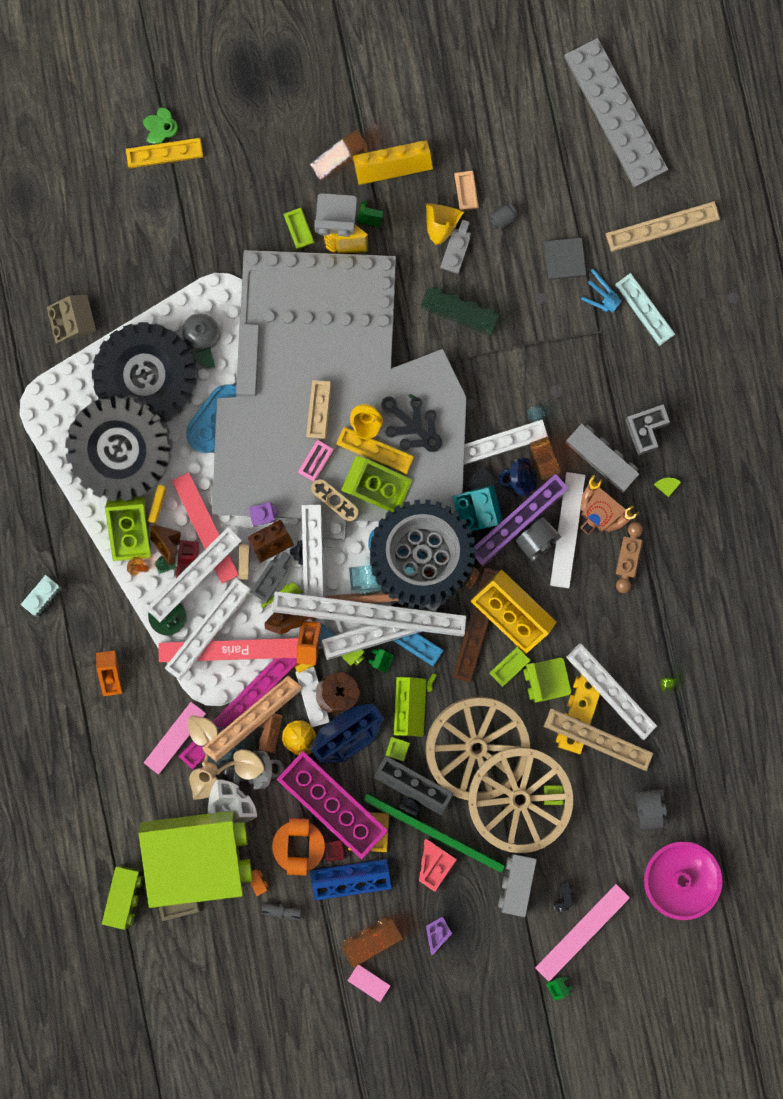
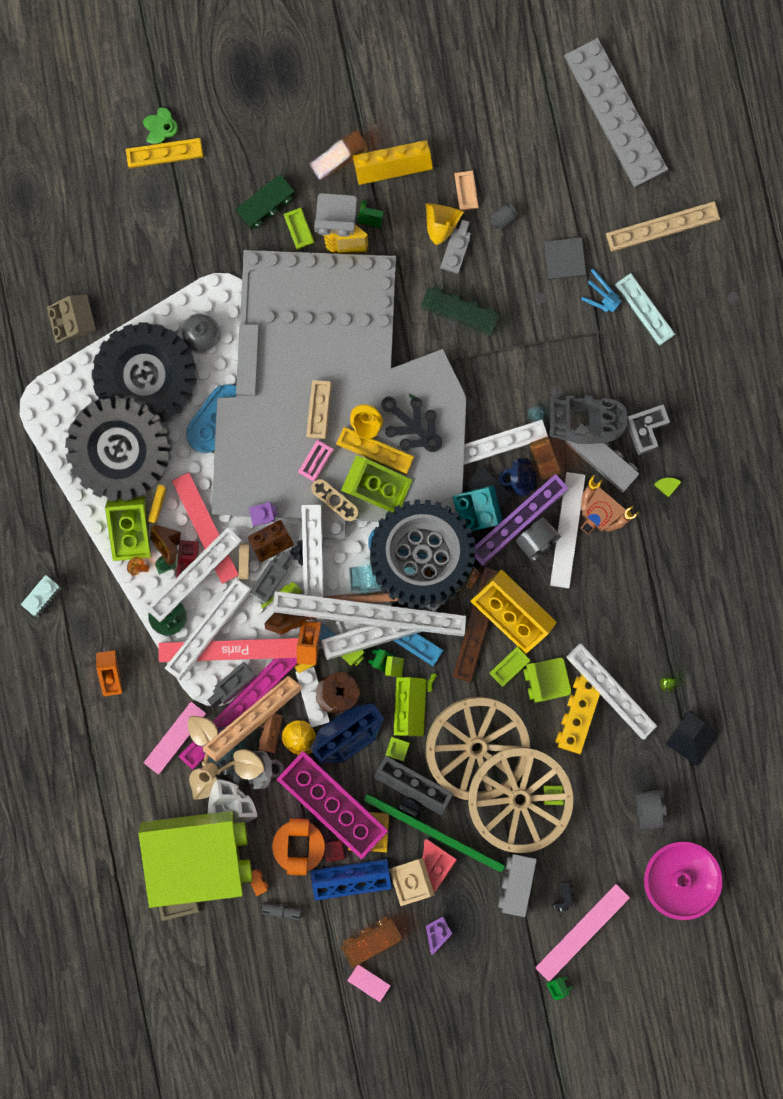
(122, 897): lime brick -> none
(204, 358): dark green tile -> none
(231, 685): none -> dark grey hinge
(265, 202): none -> dark green brick
(394, 666): none -> lime tile
(411, 882): none -> tan plate
(598, 739): tan tile -> none
(606, 419): none -> dark grey slope
(629, 557): medium nougat plate -> none
(691, 738): none -> black slope

